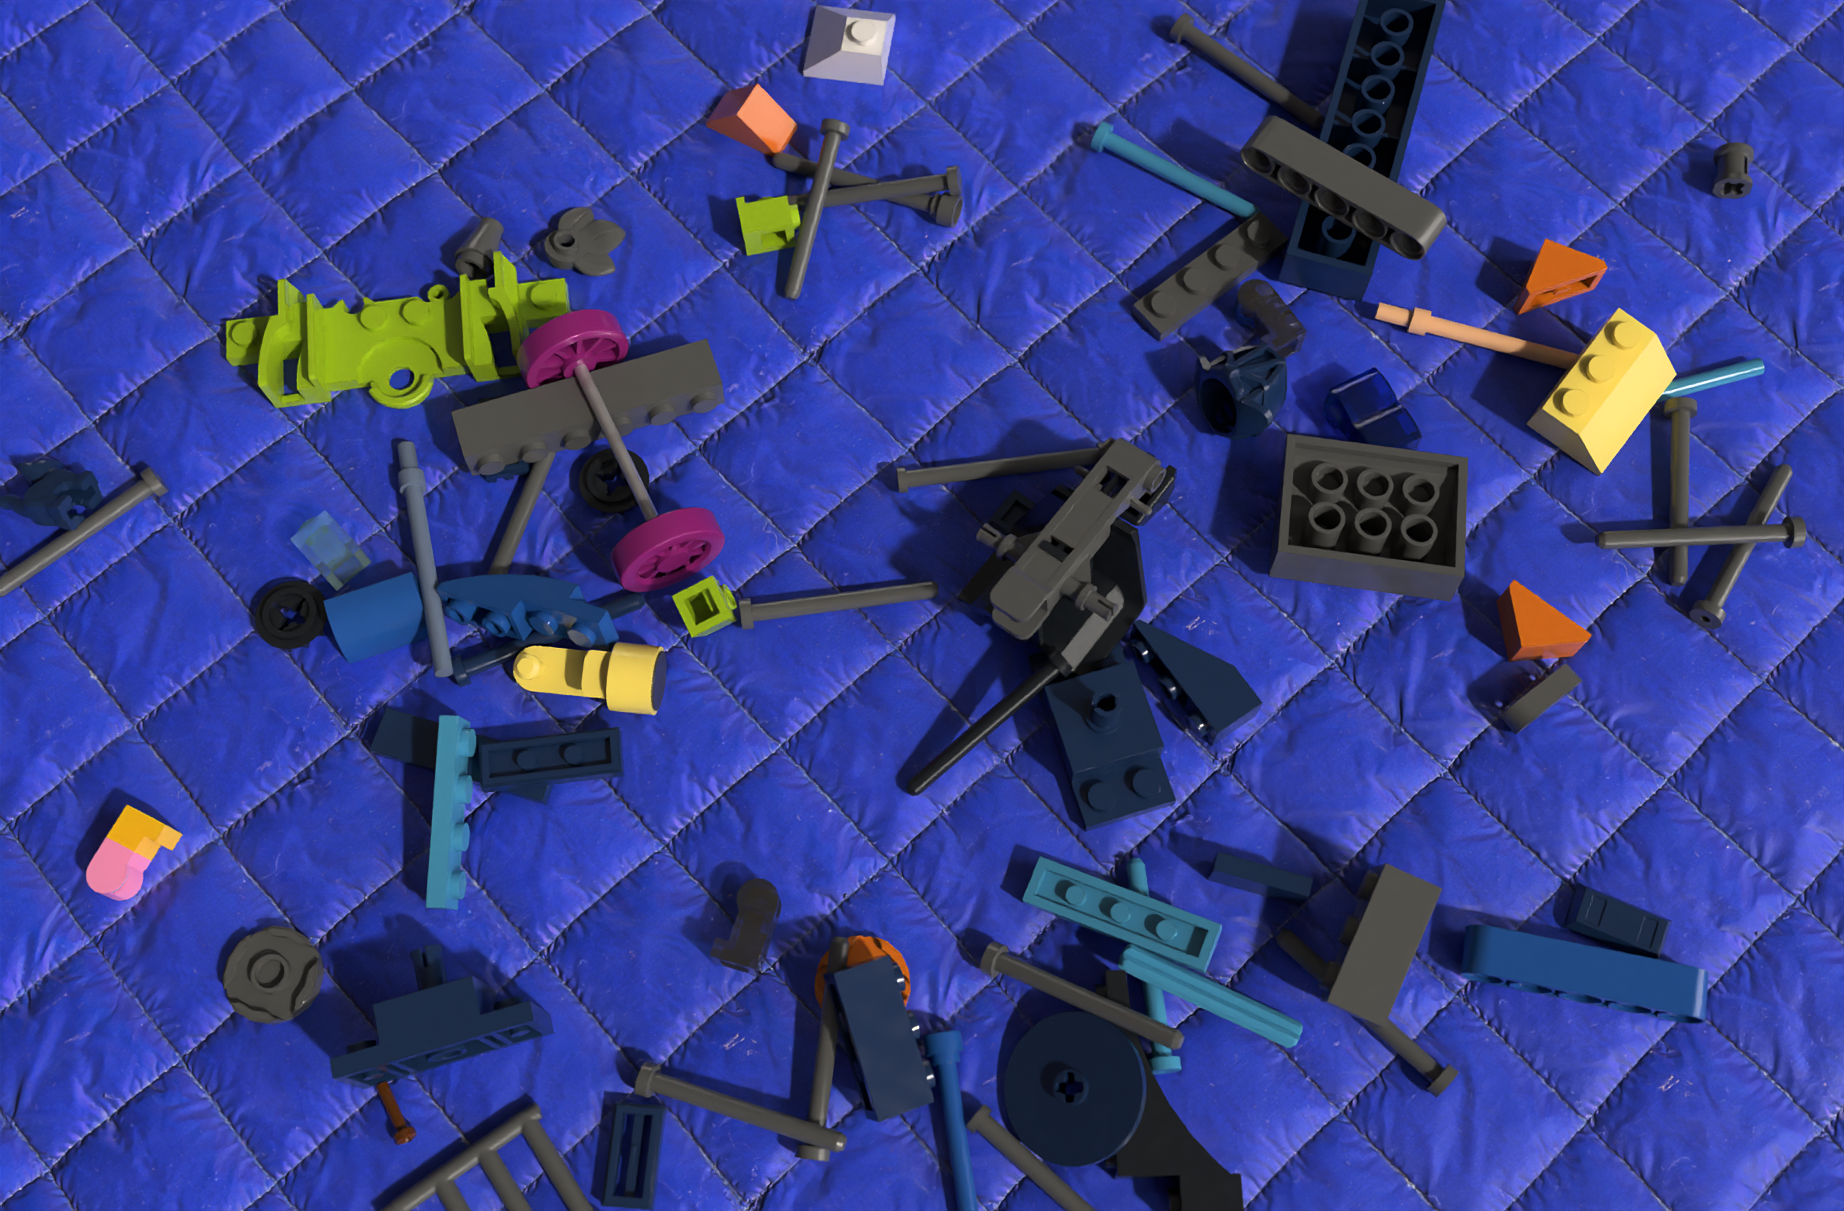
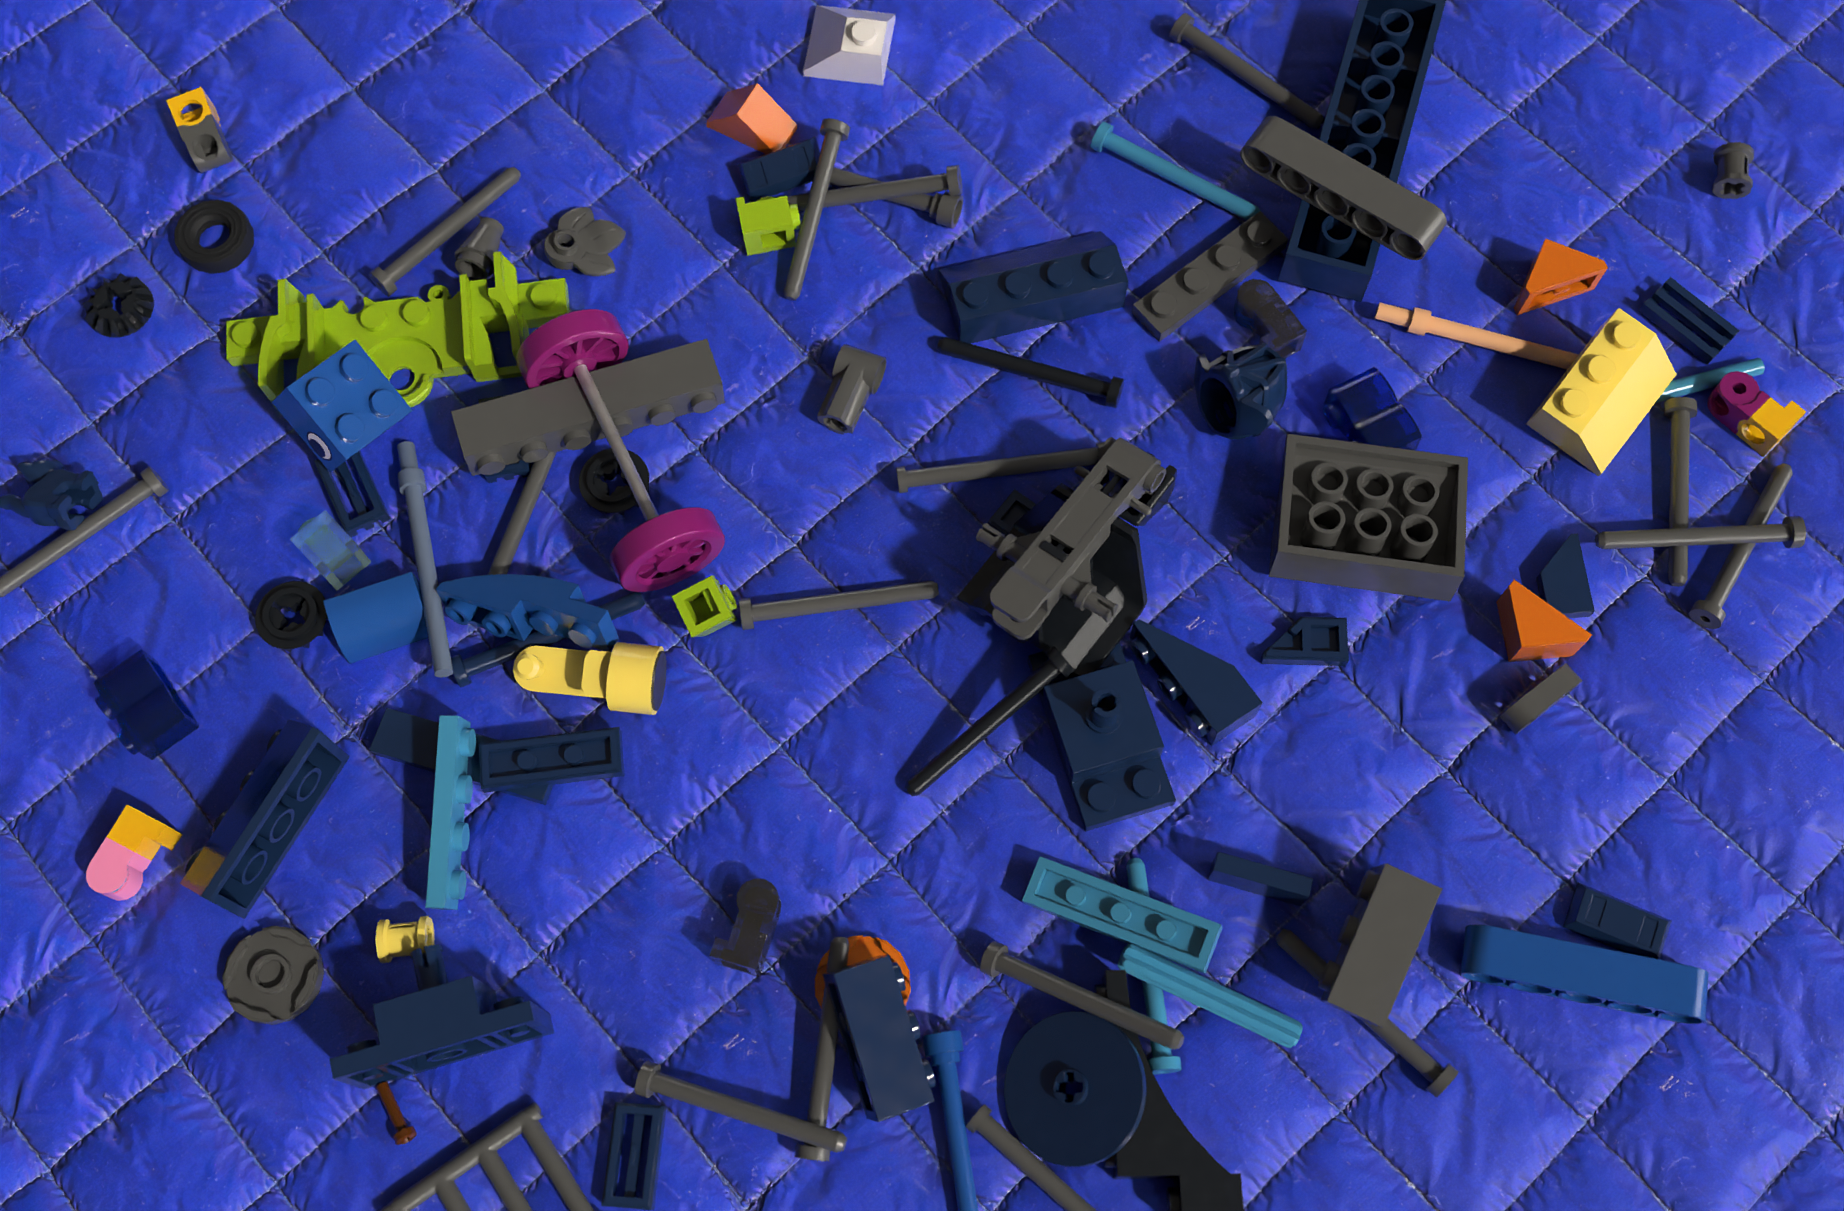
(136, 306): none -> black gear
(144, 706): none -> clear blue brick
(200, 130): none -> dark grey leg
(204, 216): none -> black tyre
(265, 818): none -> dark blue slope
(341, 405): none -> blue brick
(365, 518): none -> dark blue tile
(386, 278): none -> dark grey bar
(403, 938): none -> light yellow bush
(780, 169): none -> dark blue tile
(854, 378): none -> dark grey piece
(1034, 287): none -> dark blue slope
(1109, 390): none -> black bar
(1311, 643): none -> dark blue tile
(1565, 581): none -> dark blue tile
(1692, 315): none -> dark blue tile
(1752, 412): none -> leg

